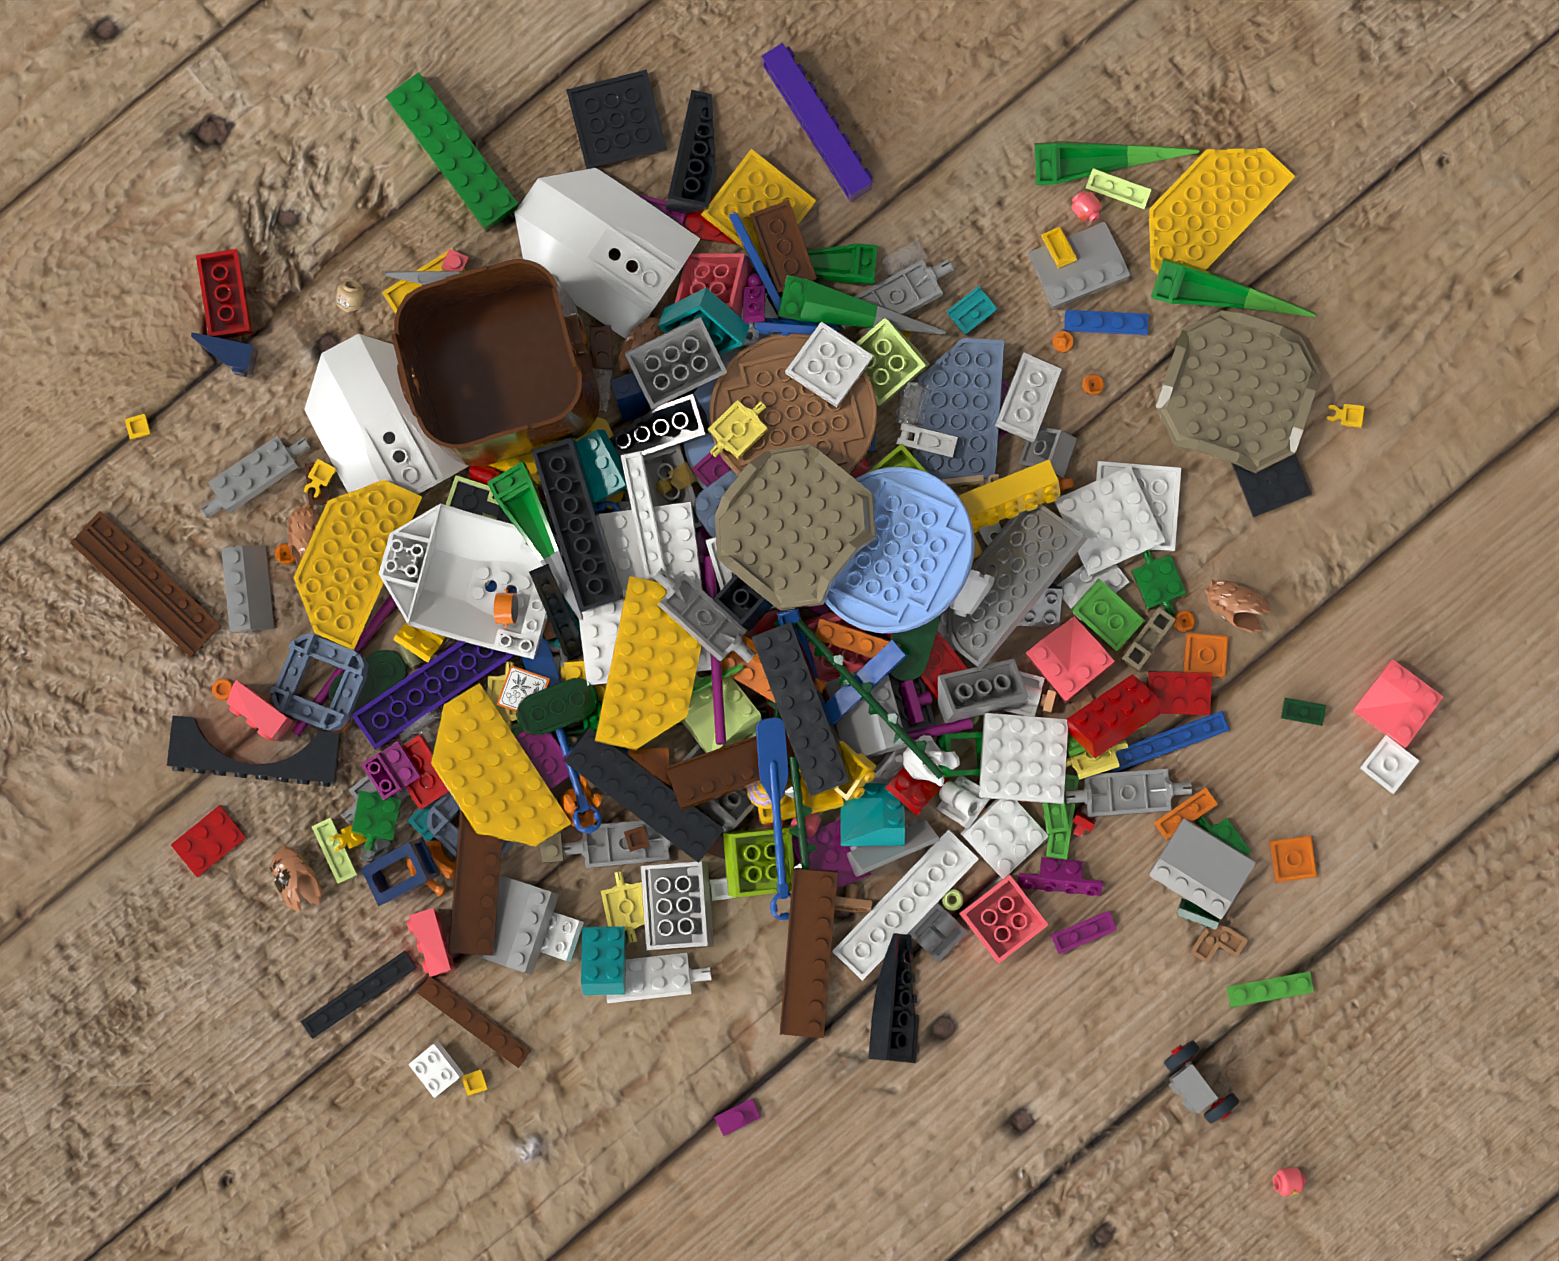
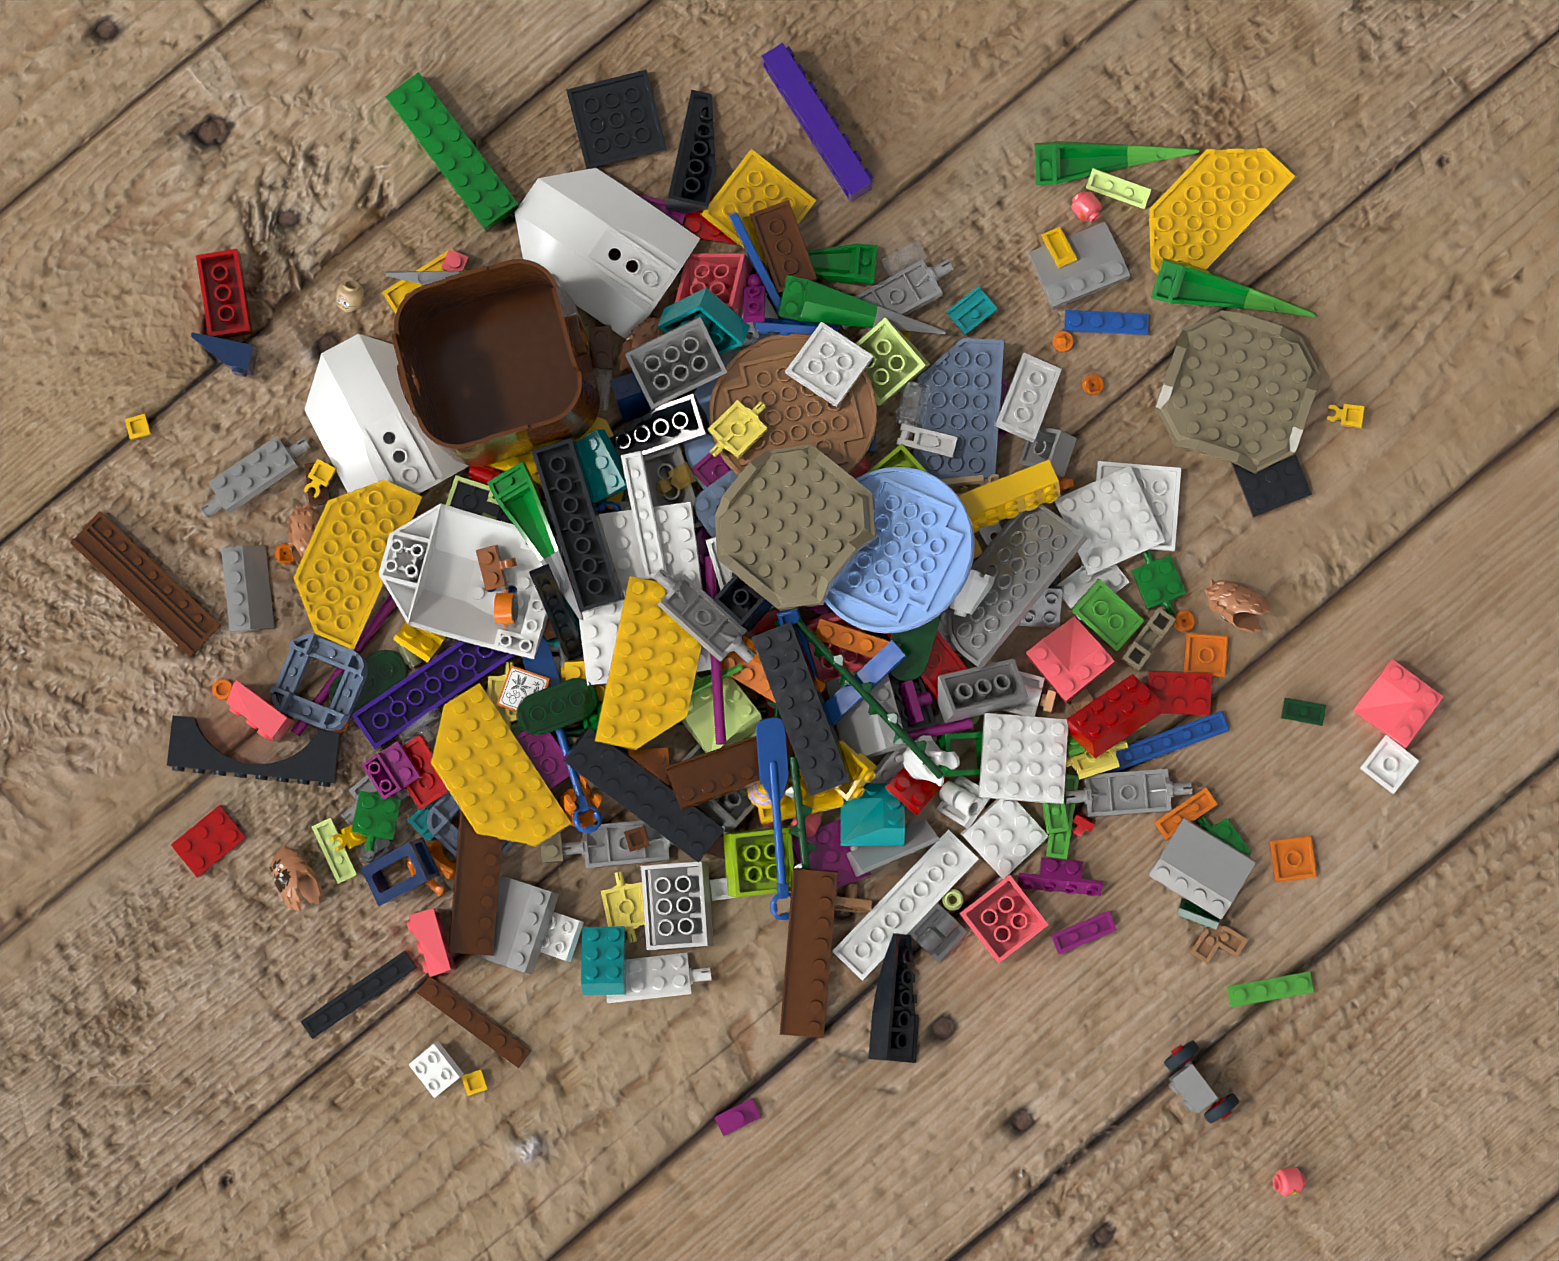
(493, 567): none -> dark orange plate

